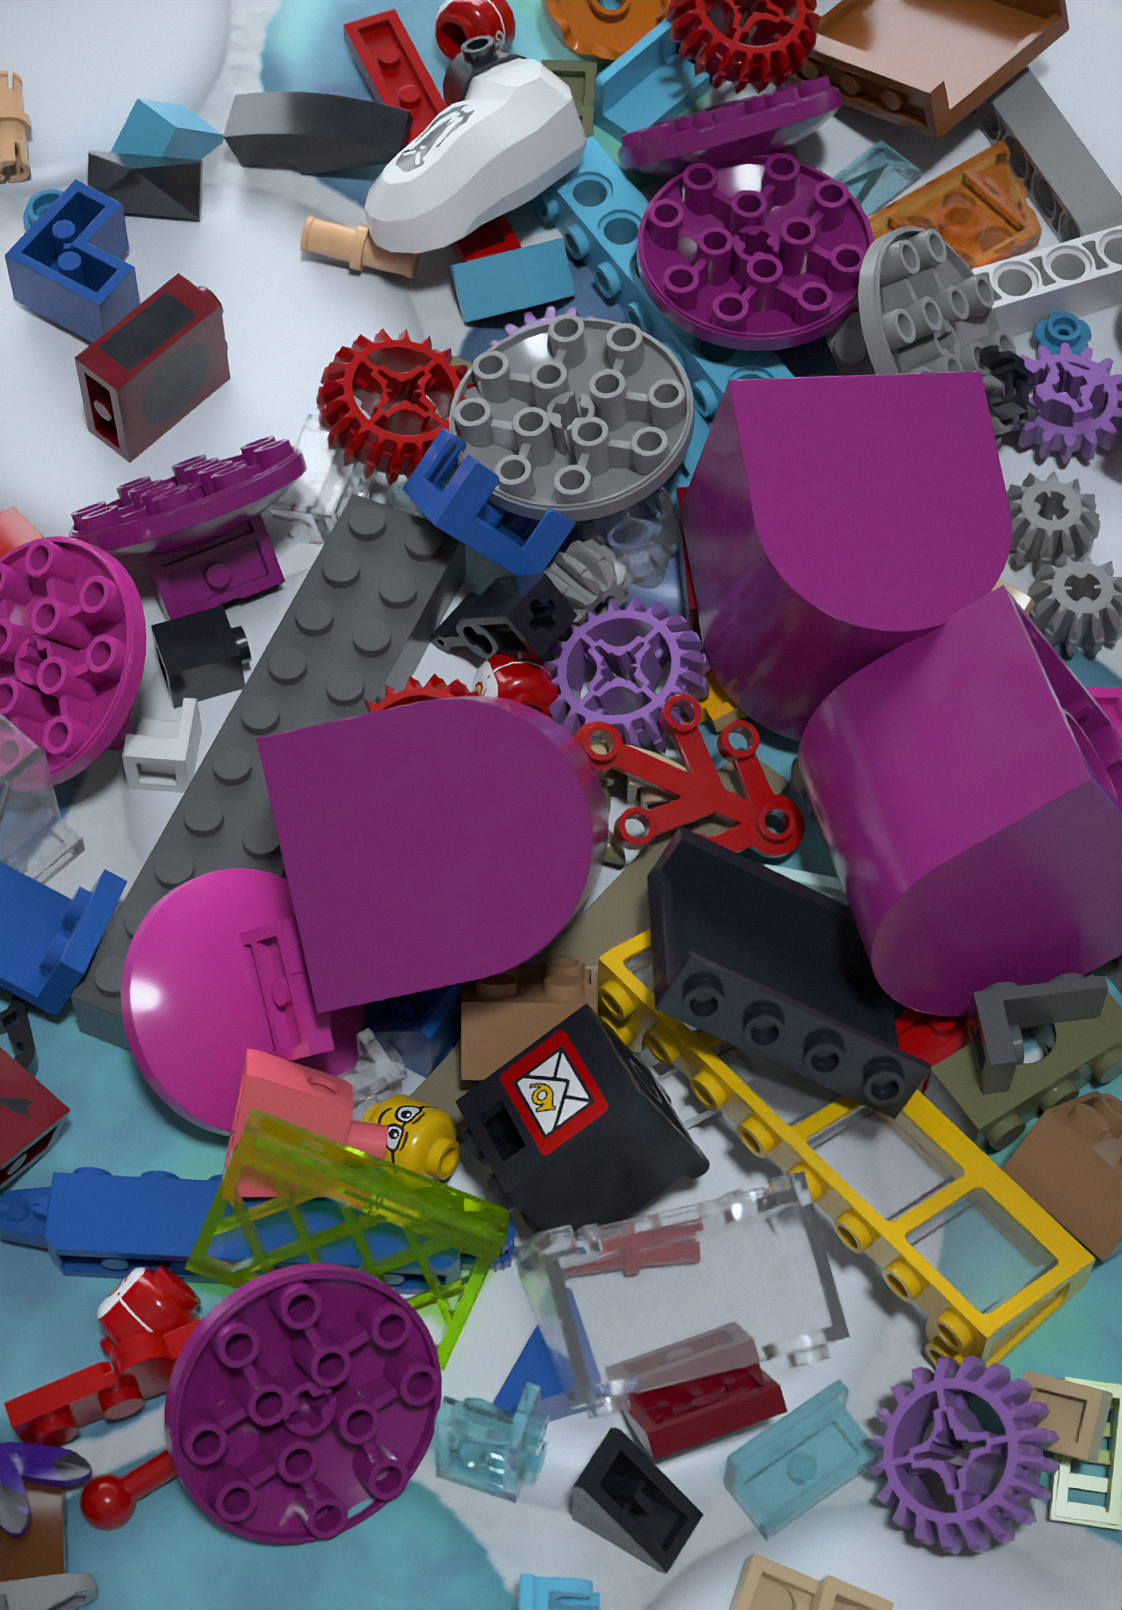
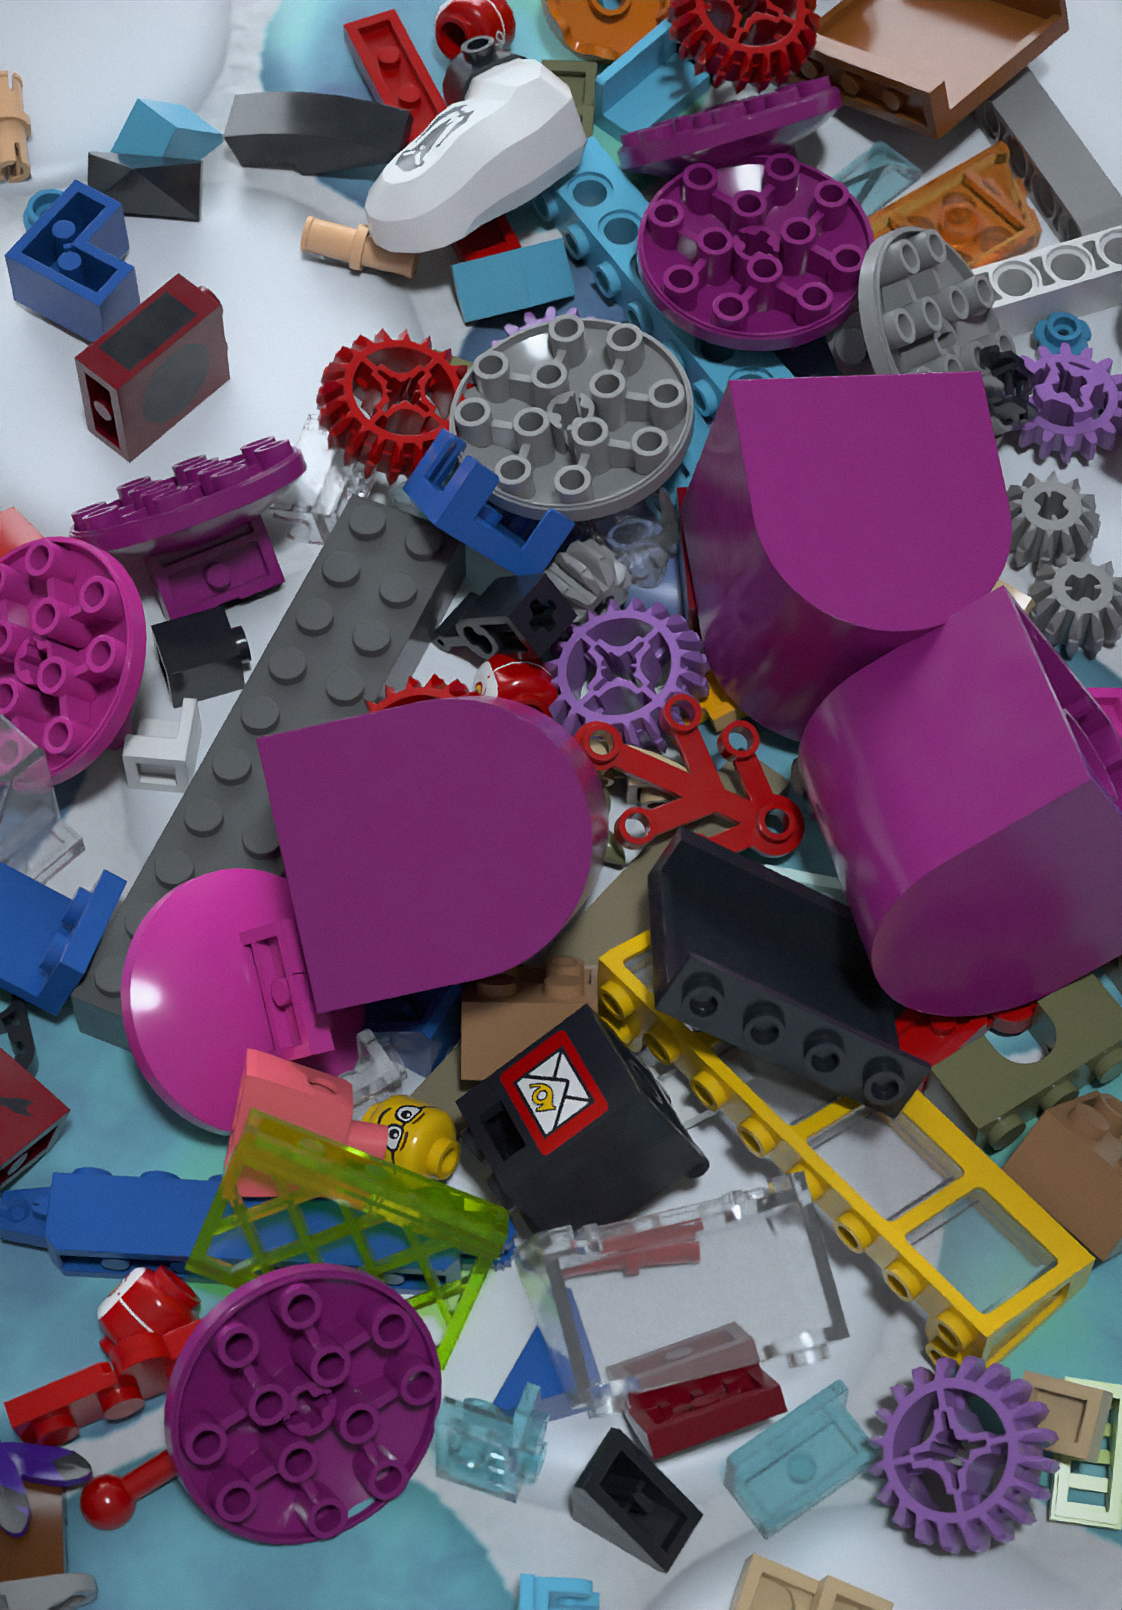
(1006, 1007): dark grey bracket -> none

